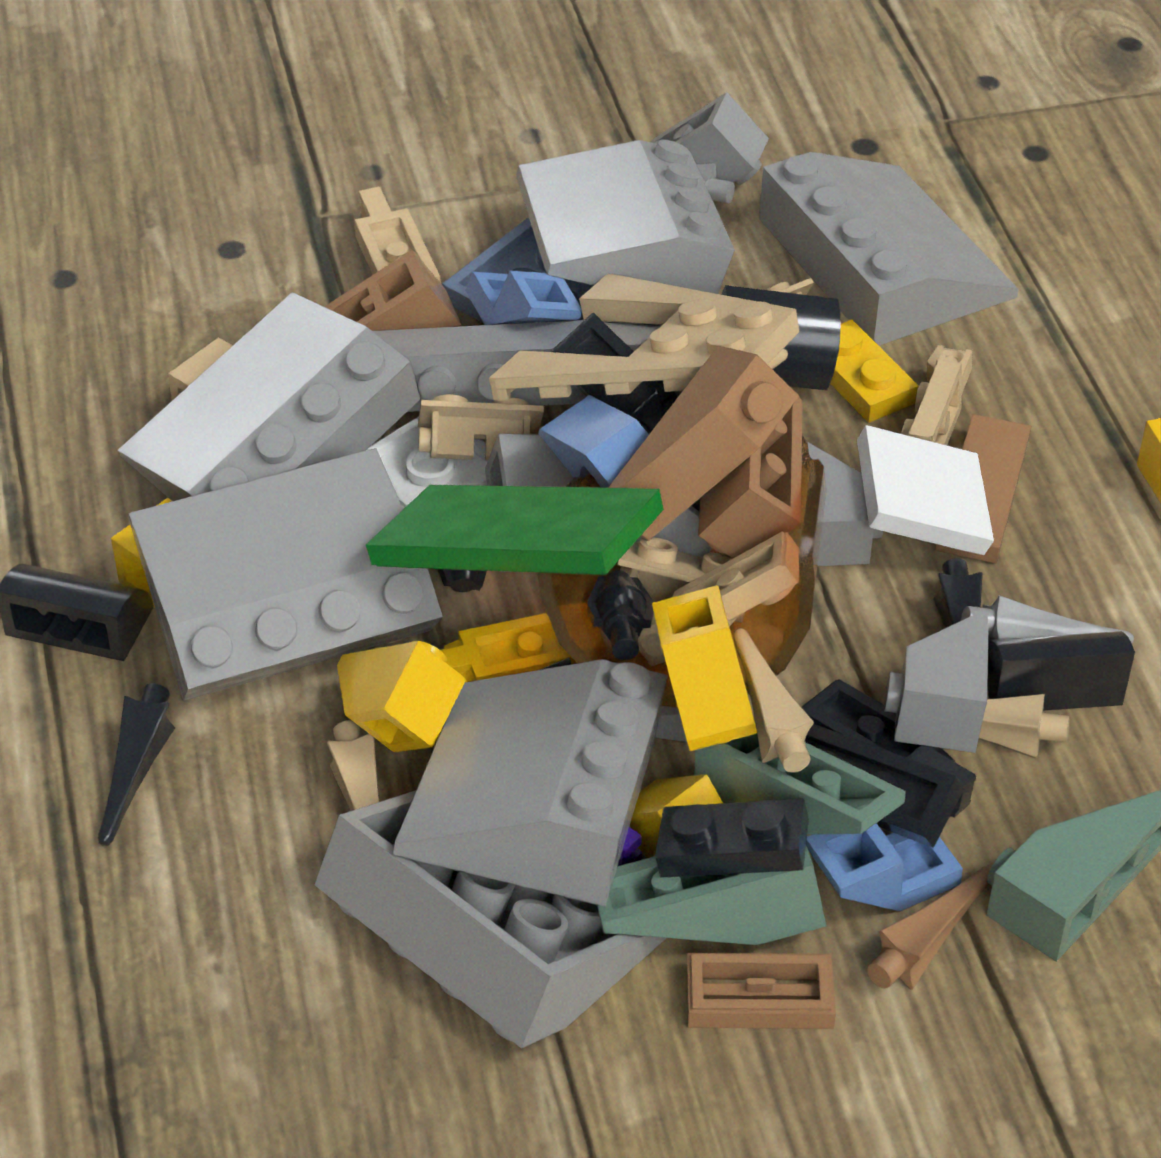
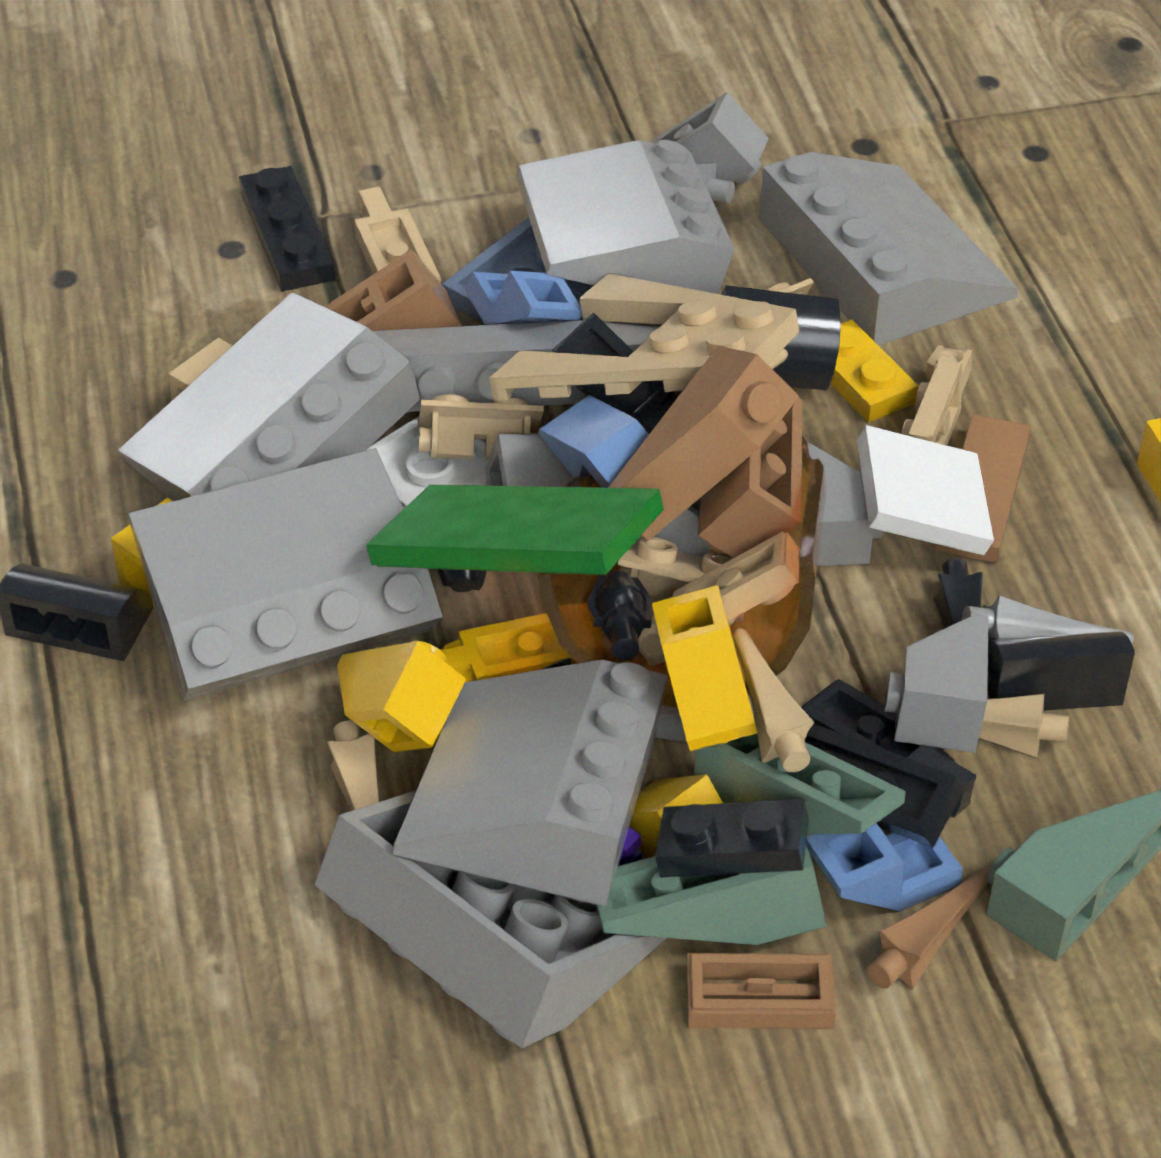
(141, 738): black piece -> none
(286, 228): none -> black plate

